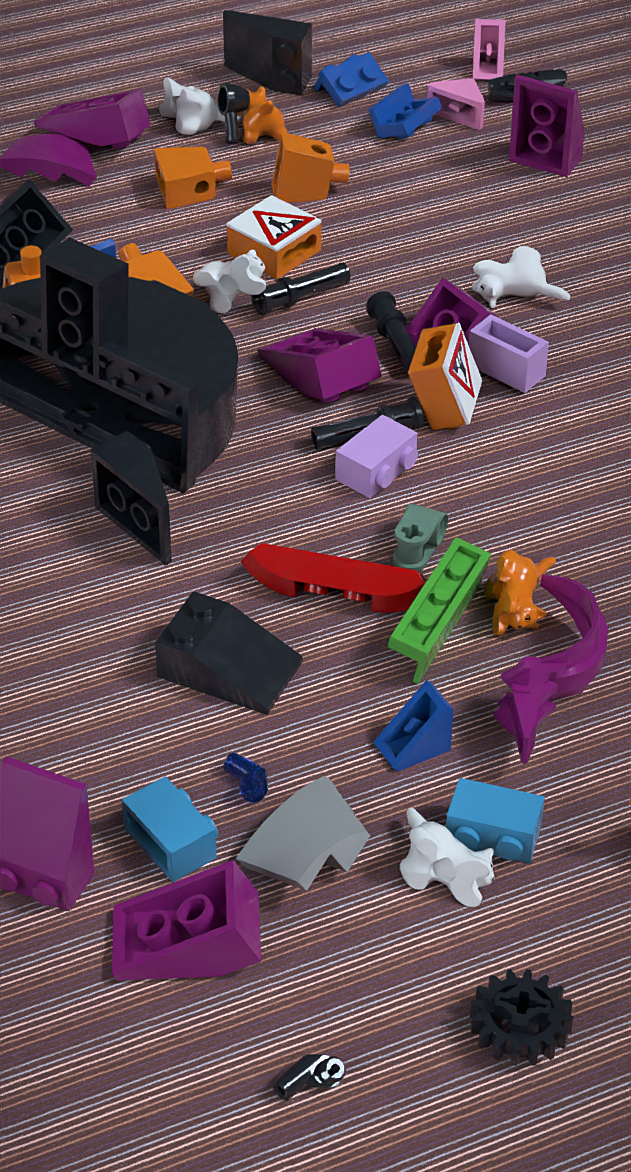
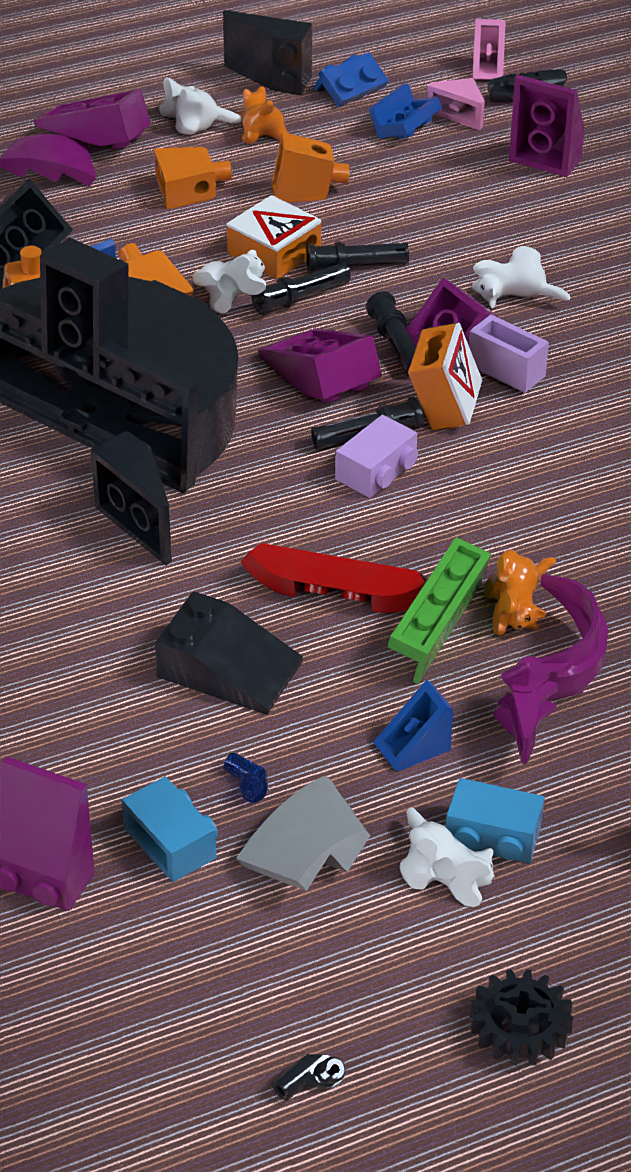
(189, 928): magenta slope -> none
(230, 101): black bar -> none
(329, 255): none -> black pin
(418, 536): sand green piece -> none

